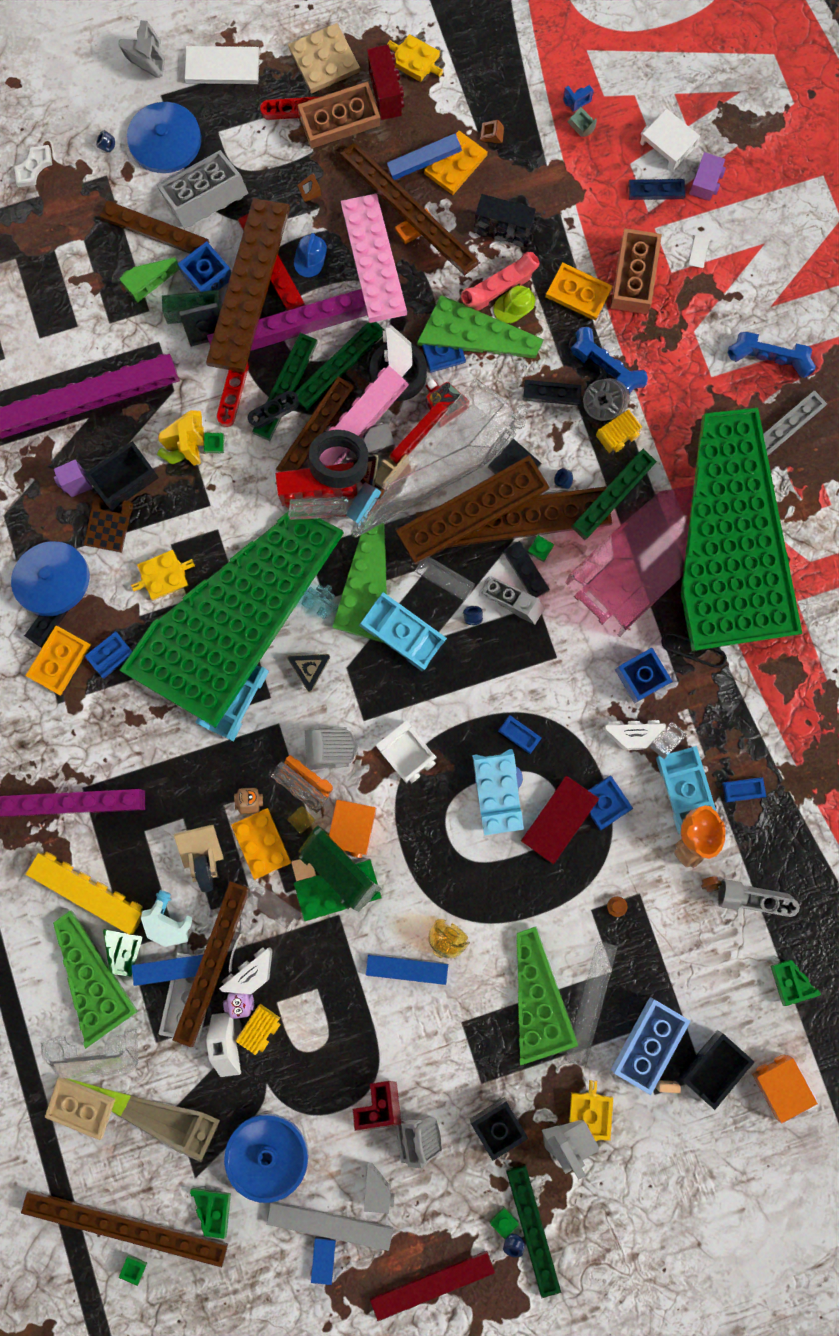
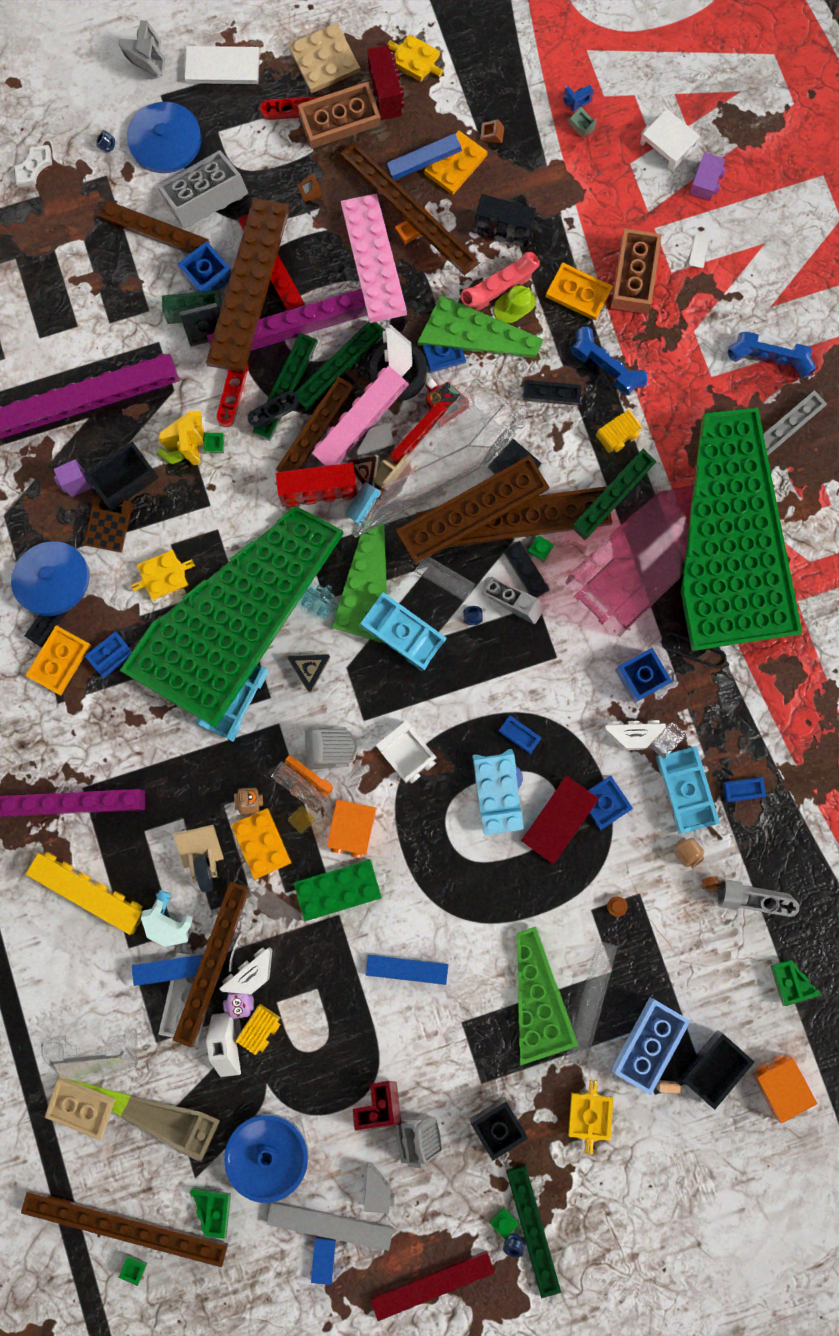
(94, 990): bright green wing -> none
(121, 951): wing -> none
(145, 278): bright green slope -> none
(302, 870): light nougat tile -> none
(310, 255): blue piece -> none
(318, 508): clear plate -> none
(338, 869): dark green windscreen -> none
(344, 439): black tyre -> none
(447, 940): clear yellow cylinder -> none
(563, 478): dark blue tile -> none
(570, 1145): light grey piece -> none
(615, 393): flat silver wheel -> none
(656, 189): dark blue tile -> none
(703, 832): orange cylinder -> none

